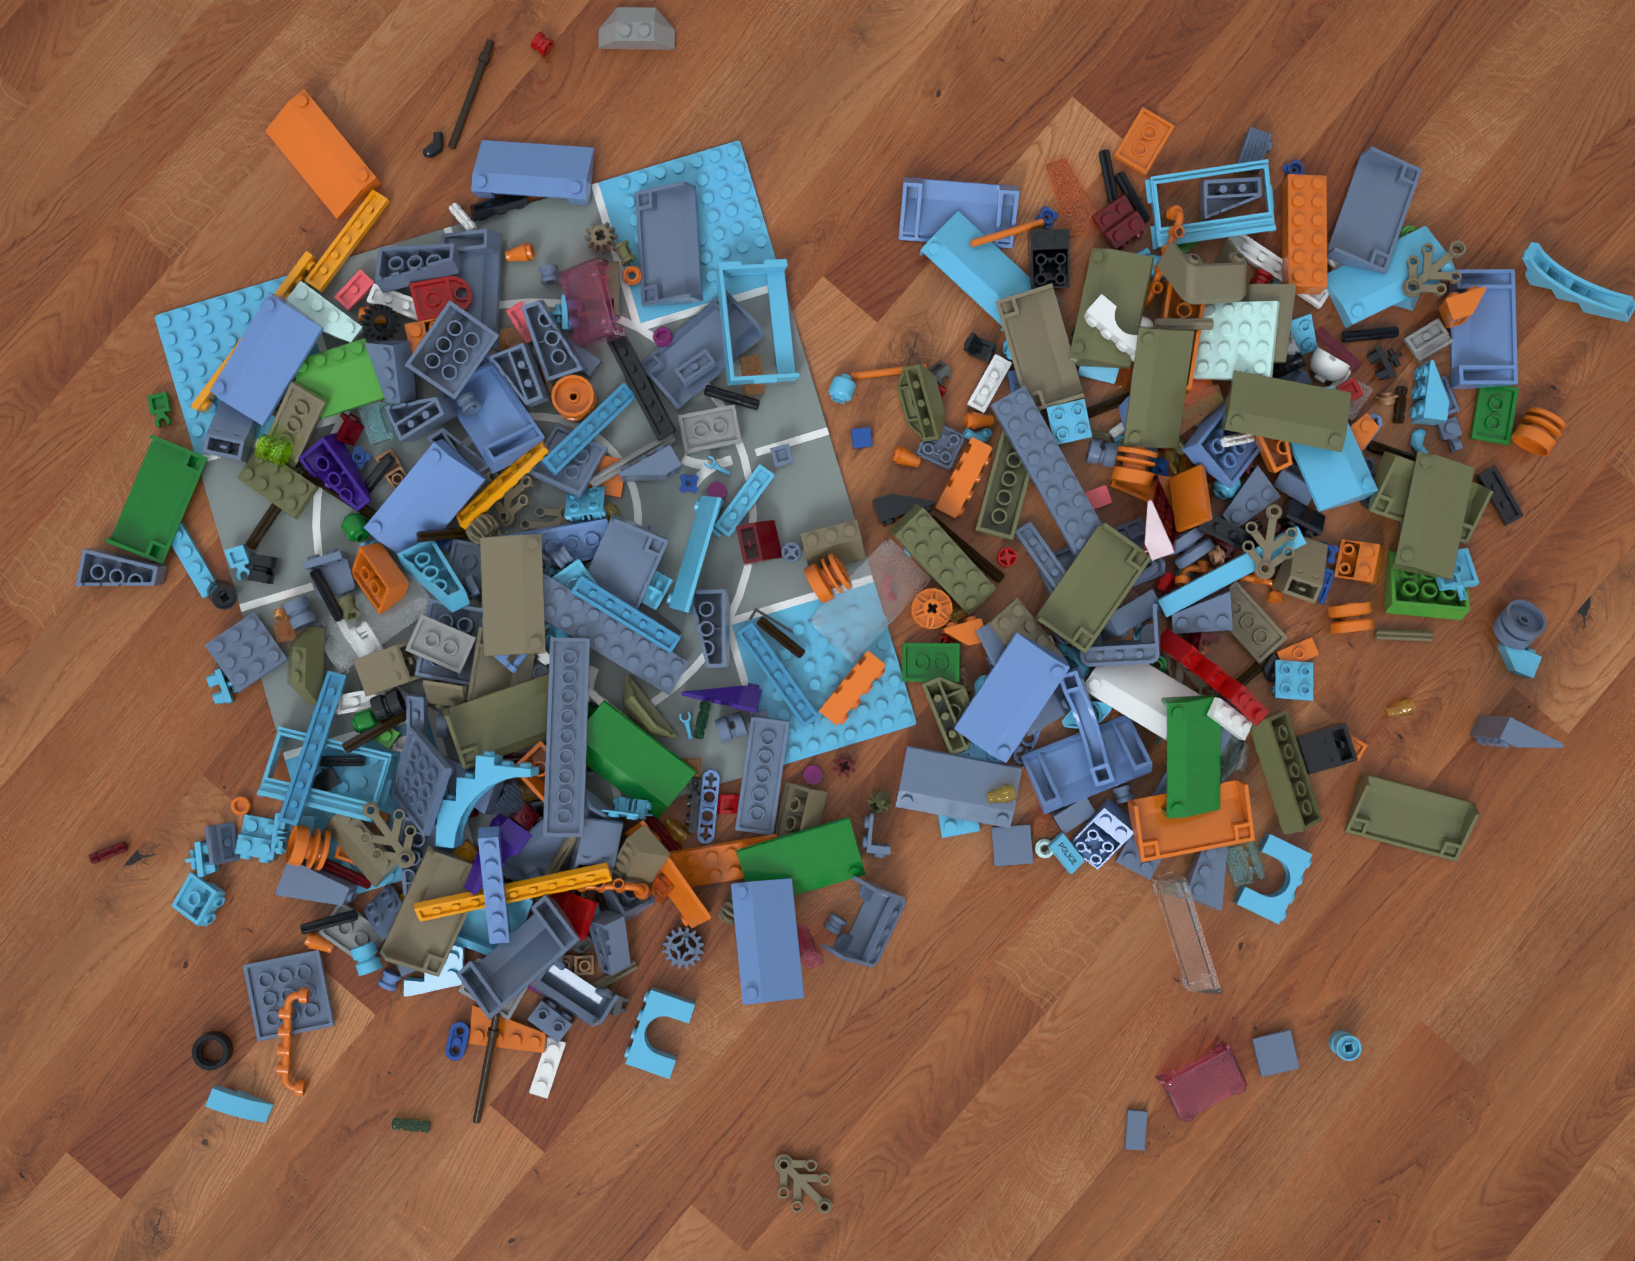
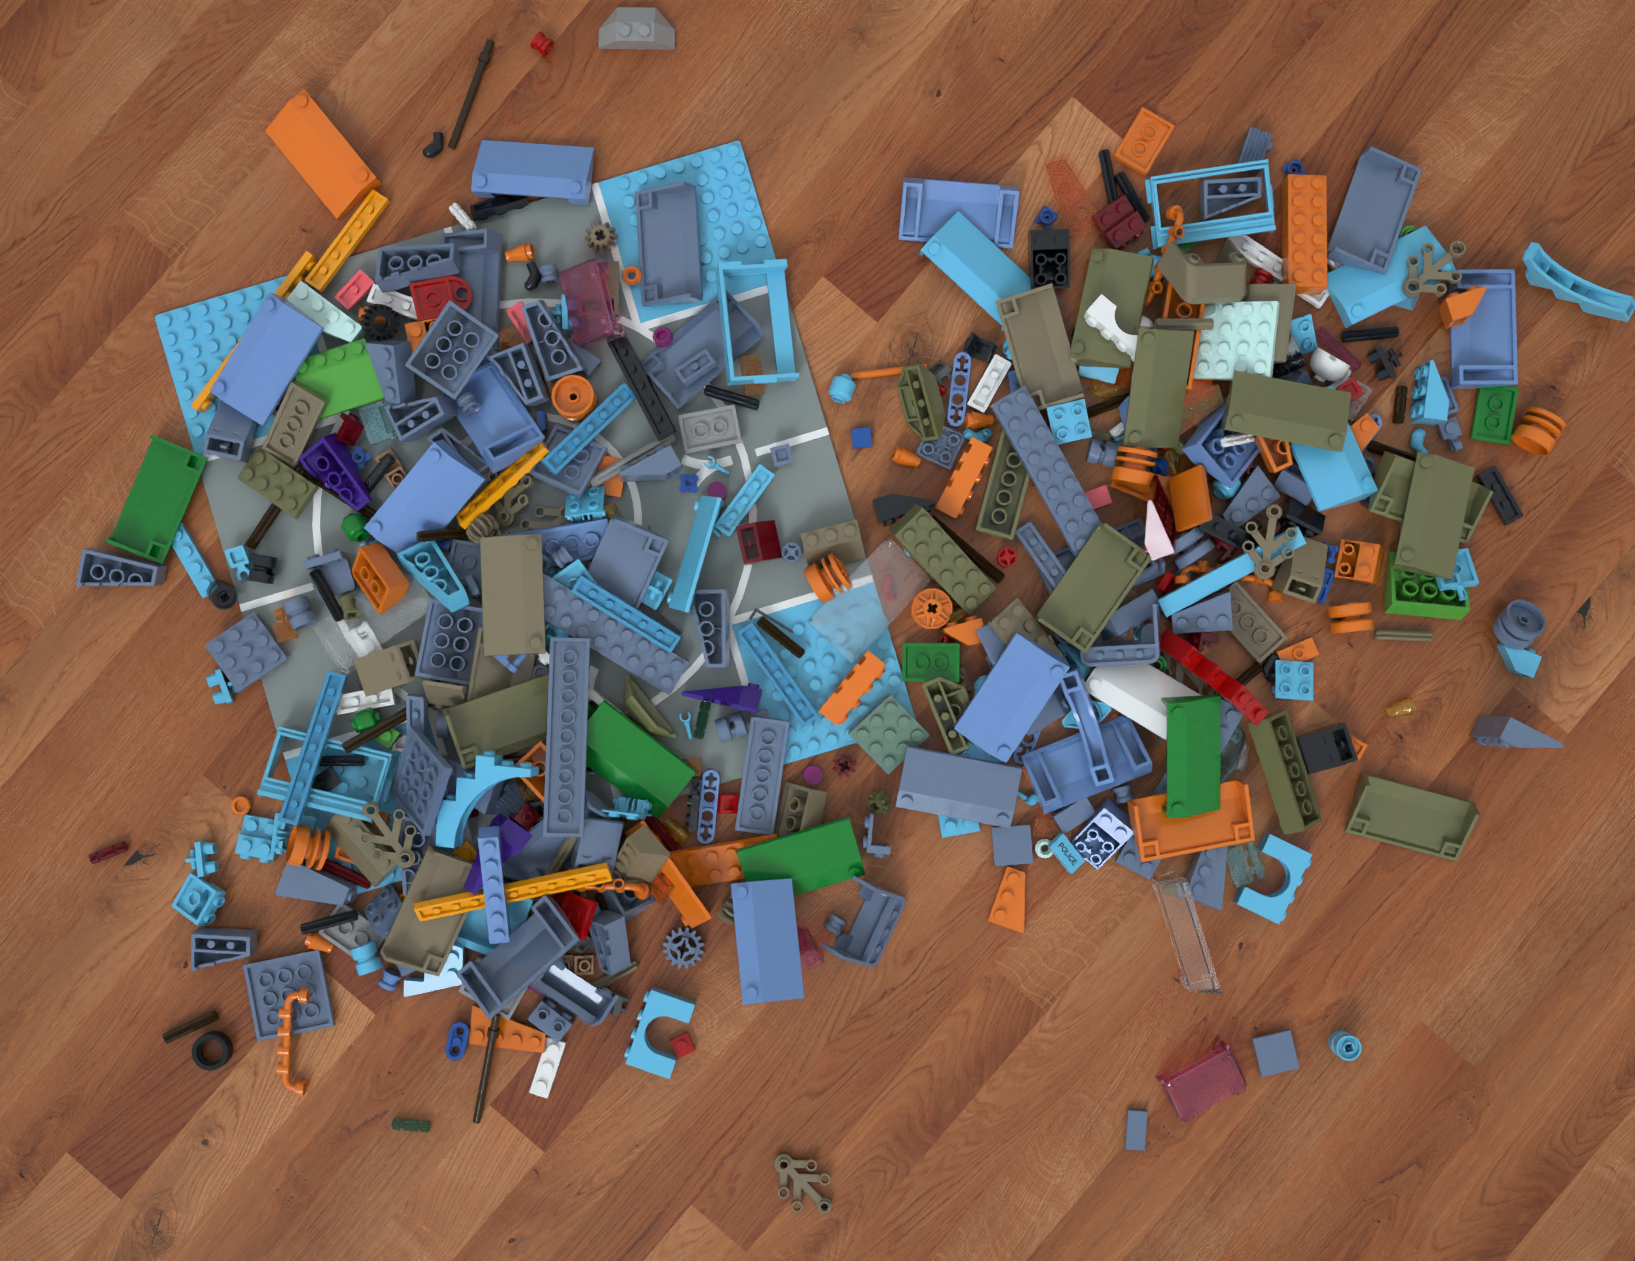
(160, 406): green plate -> none
(190, 1026): none -> dark brown axle
(221, 843): sand blue plate -> none
(221, 945): none -> sand blue wedge
(239, 1104): medium azure slope -> none
(270, 449): clear neon green wheel -> none
(307, 663): olive wedge -> none
(390, 703): black wheel -> none
(441, 643): light grey plate -> none
(534, 278): none -> black arm
(542, 421): none -> blue tile
(624, 253): olive bush -> none
(682, 1044): none -> red plate
(887, 733): none -> sand green plate
(956, 389): none -> medium blue beam
(1003, 794): clear yellow cone -> none
(1006, 233): orange bar -> none
(1009, 901): none -> orange wing
(1030, 800): none -> medium azure hand
(1100, 391): none -> clear yellow arm
(1217, 555): medium nougat plate -> none
(1229, 718): white plate -> none
(1387, 397): medium nougat plate -> none
(1428, 340): light grey plate -> none

